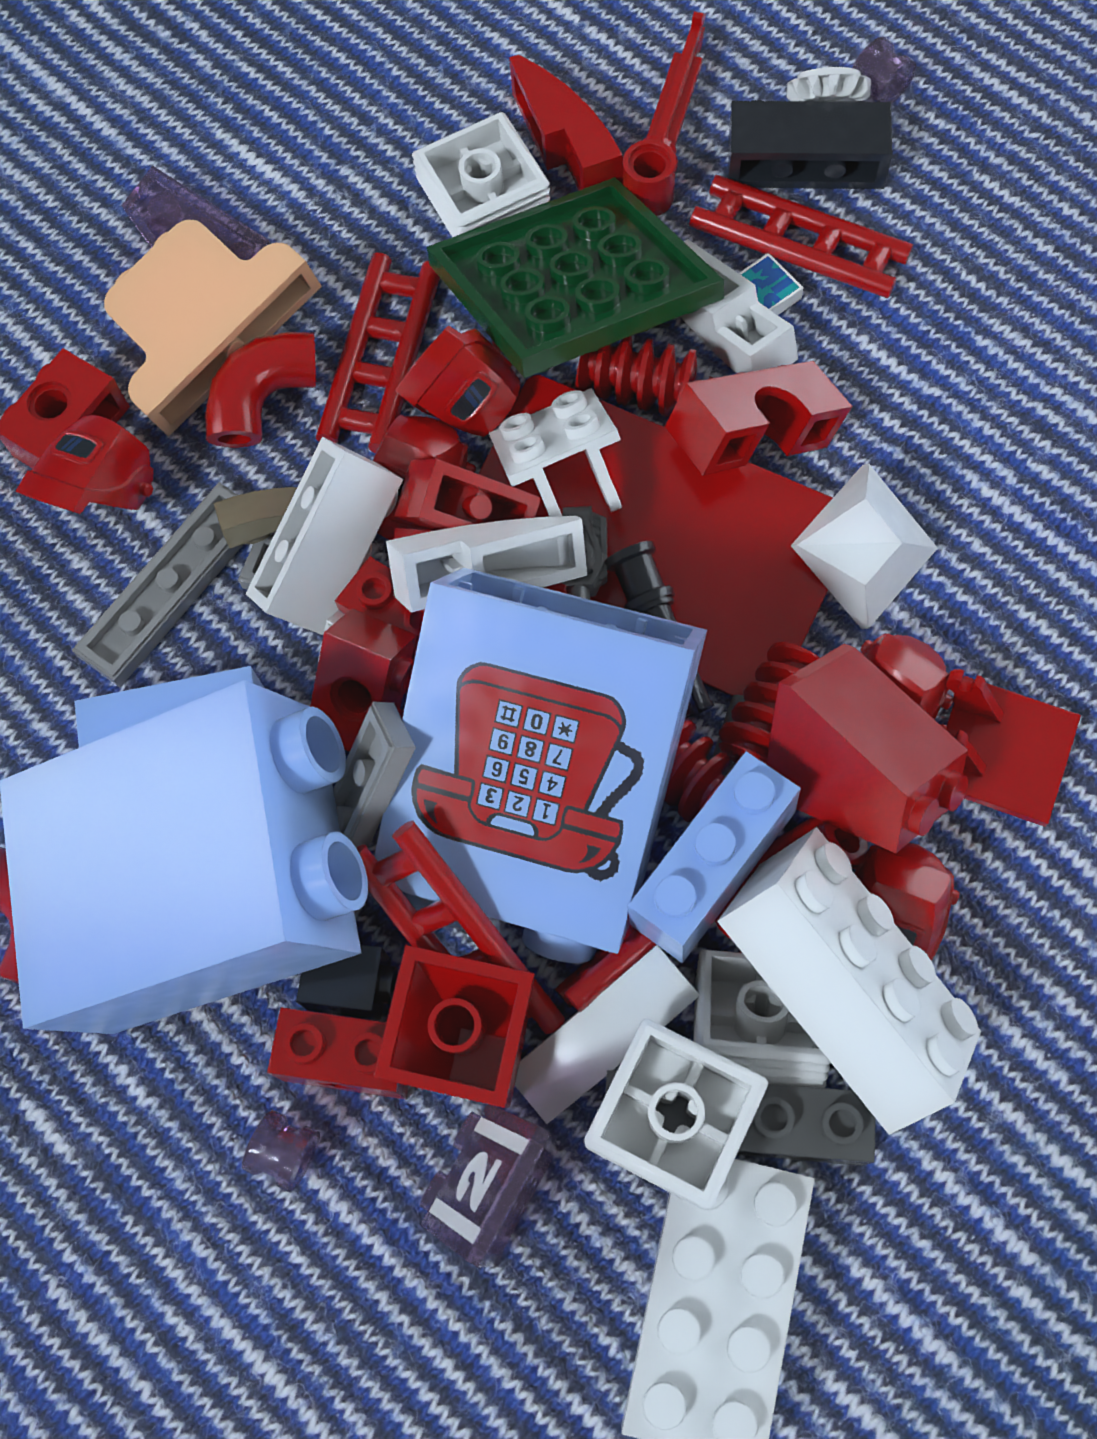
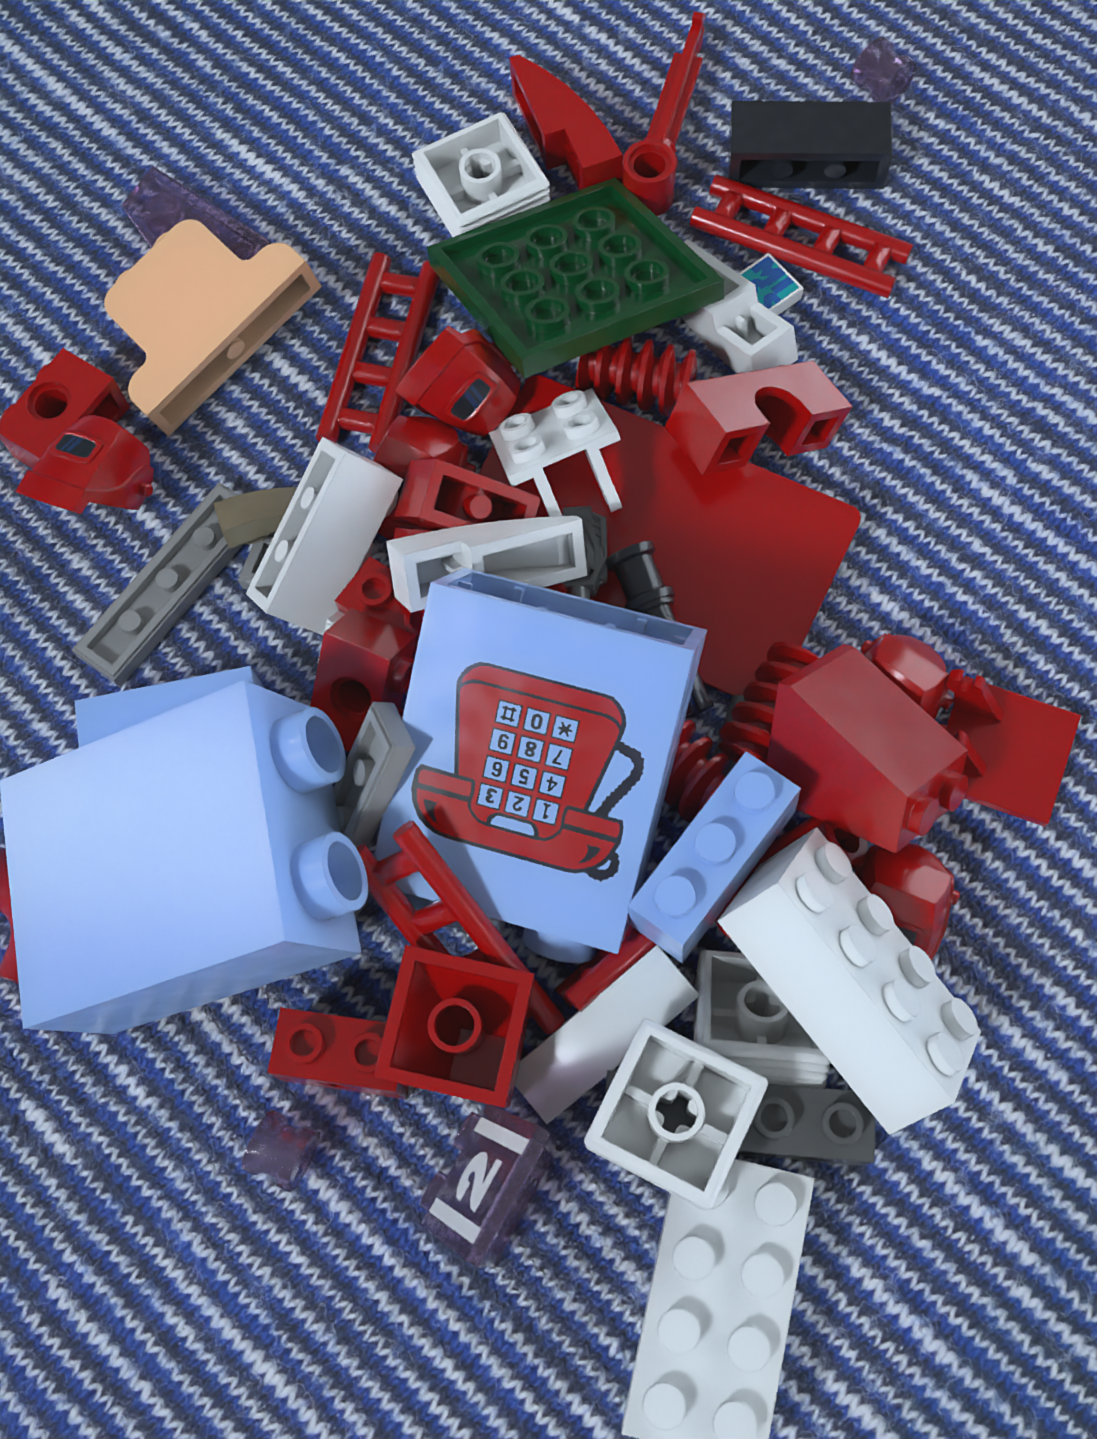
(250, 377): red cylinder -> none
(350, 986): black brick -> none
(829, 85): white gear -> none
(864, 546): white slope -> none

